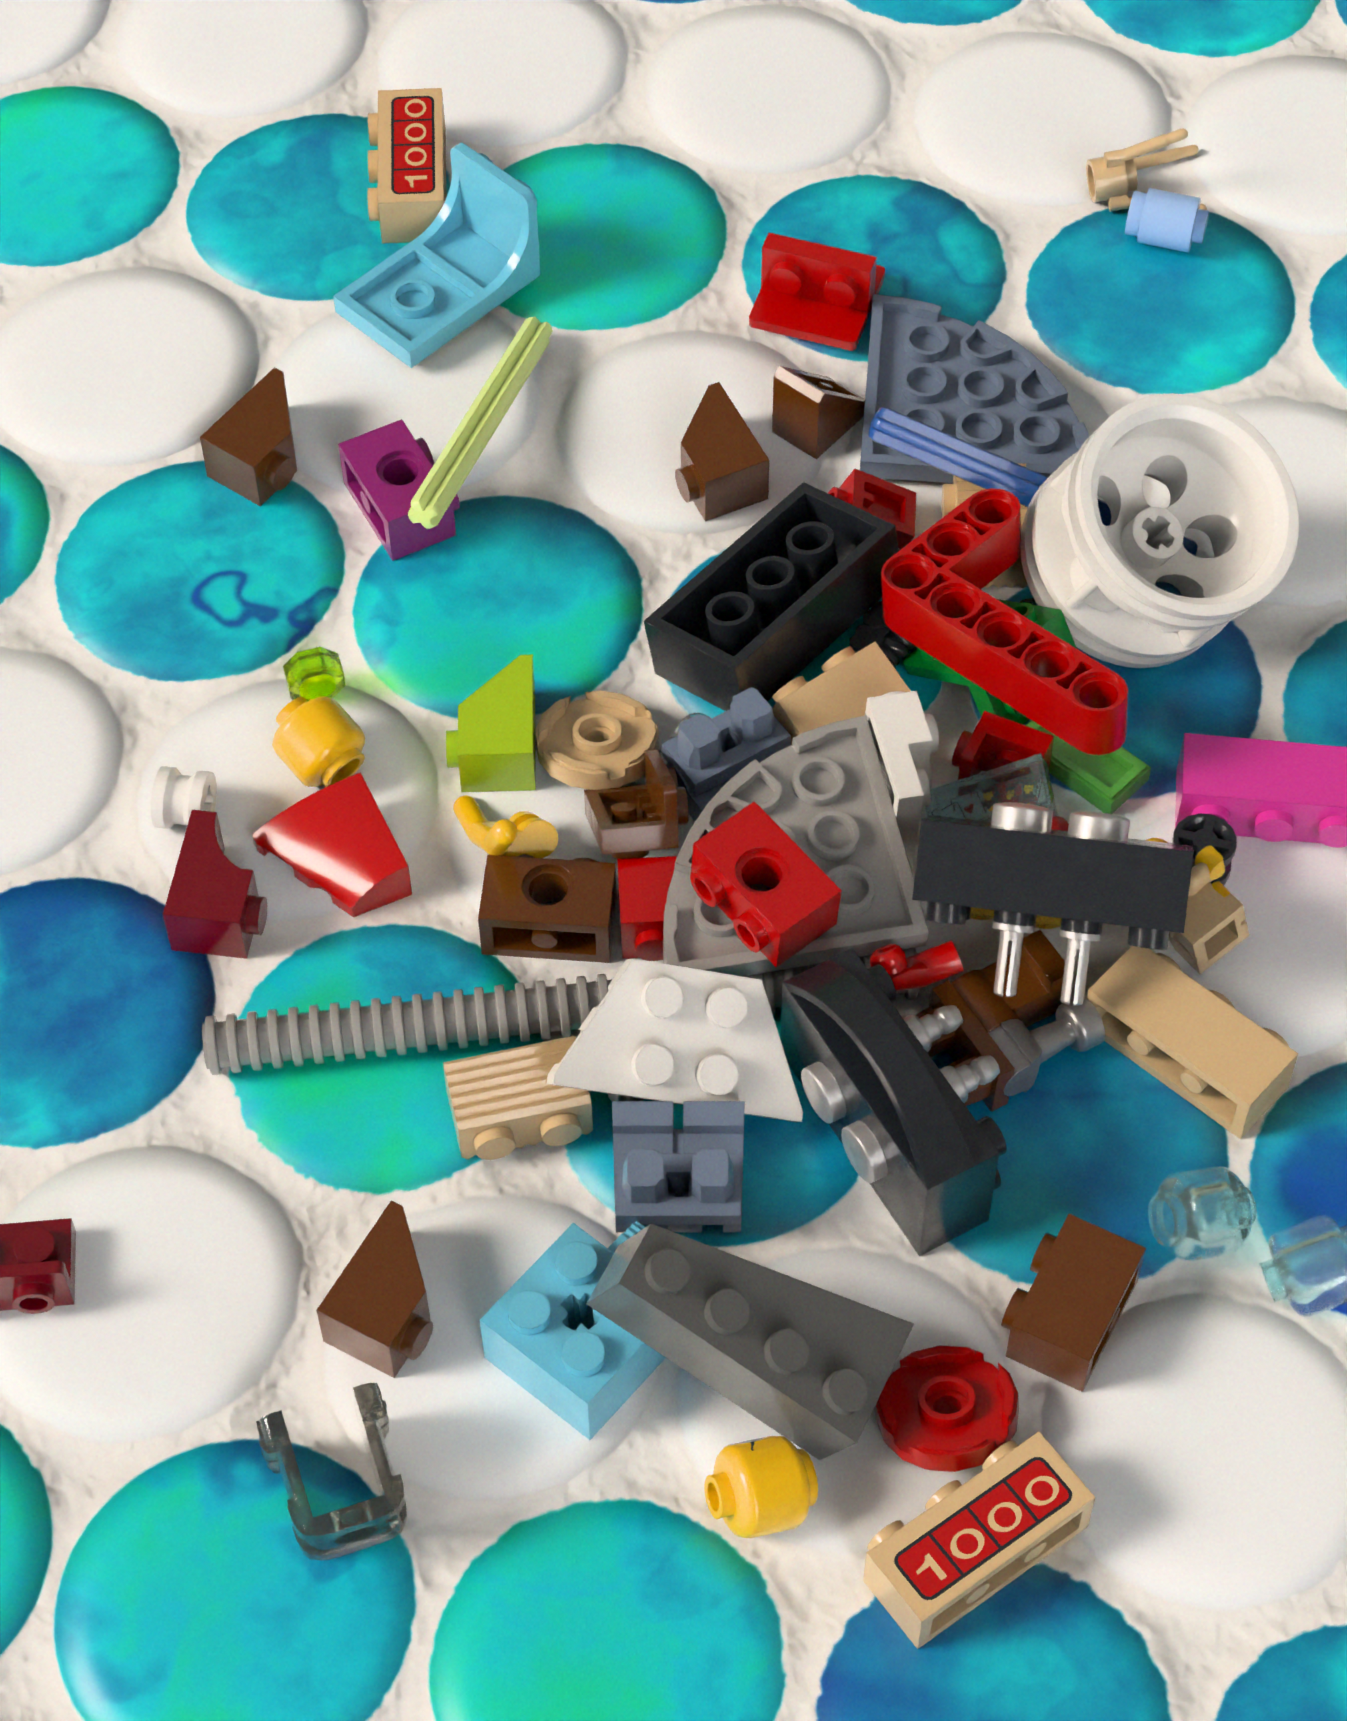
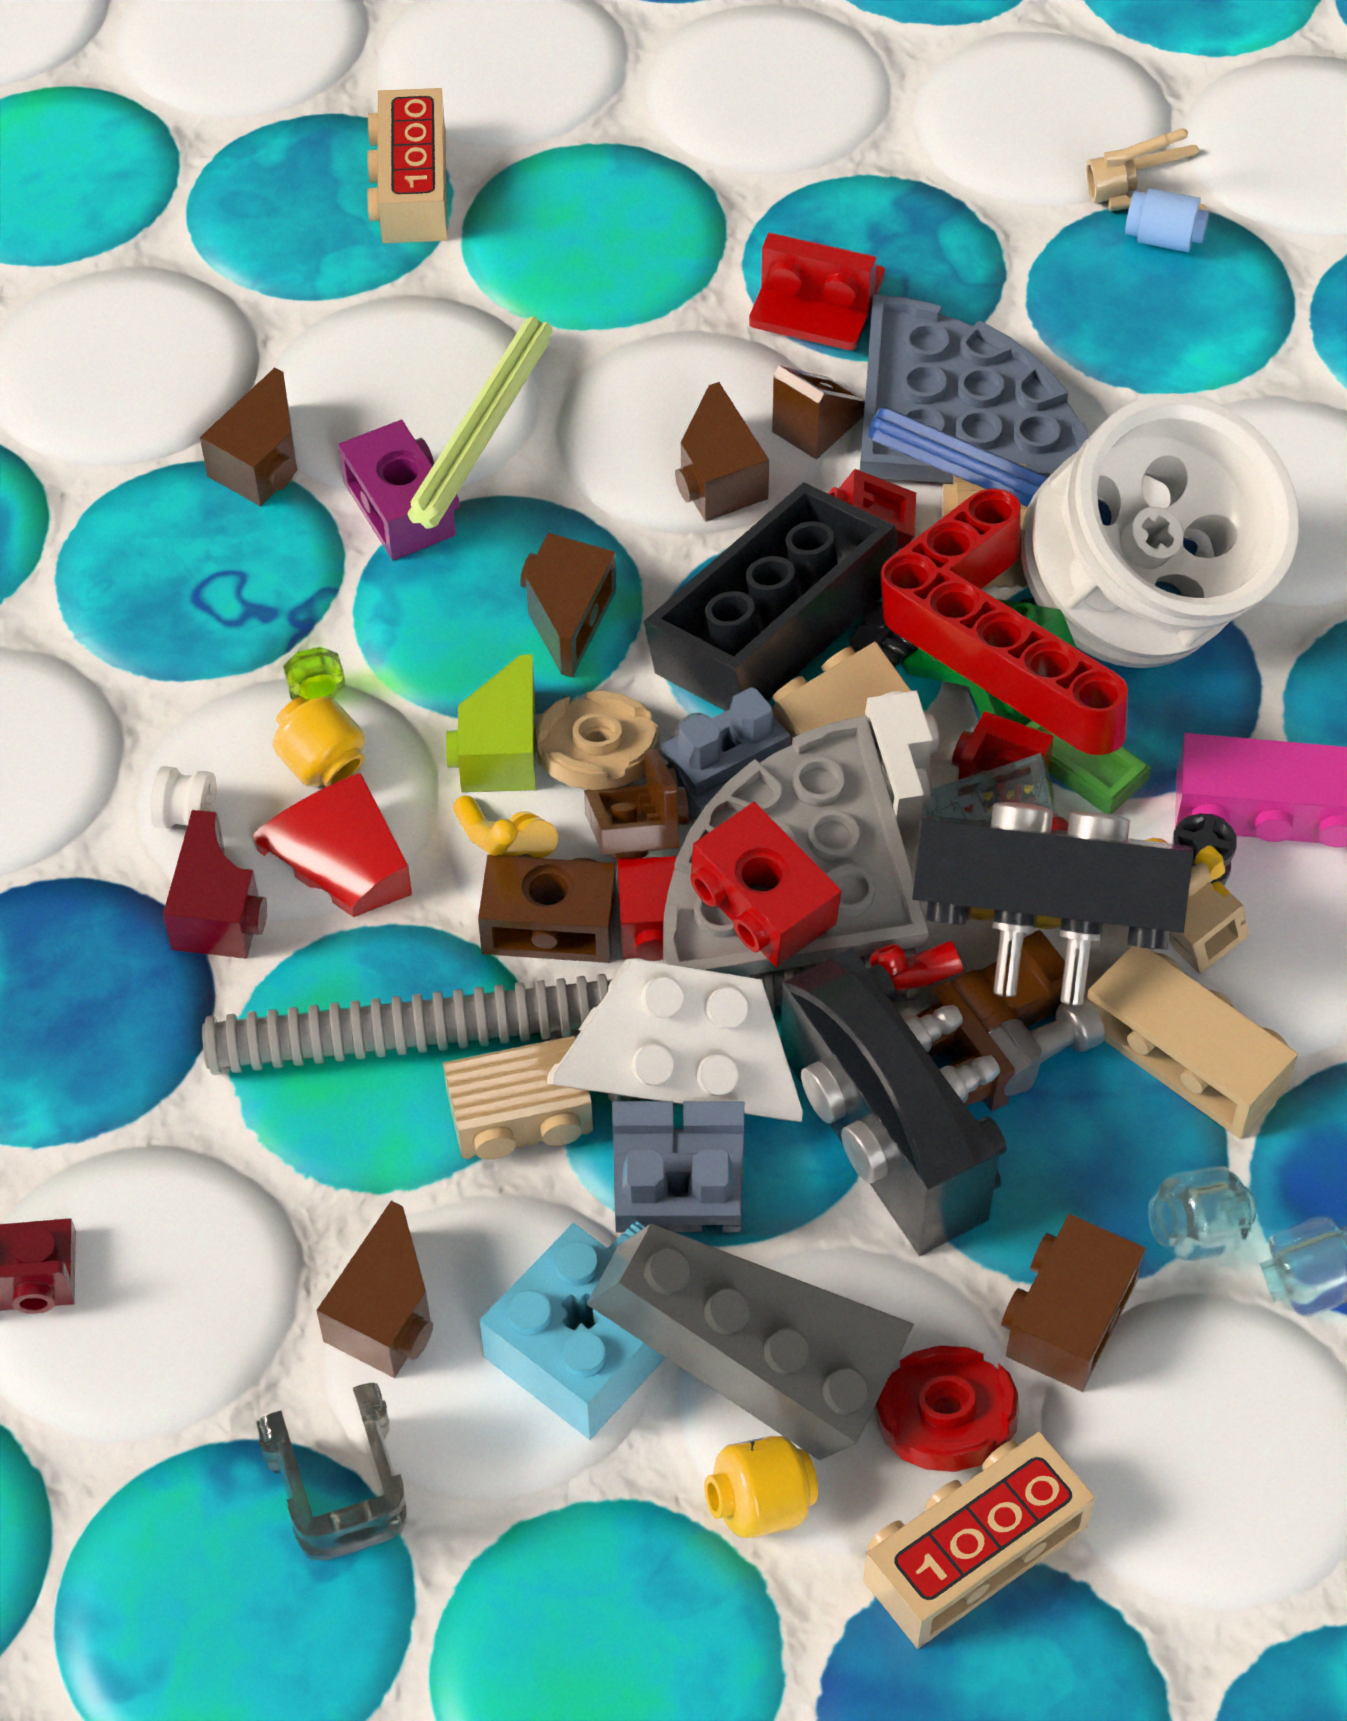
(456, 270): medium azure bracket -> none
(568, 595): none -> reddish brown slope

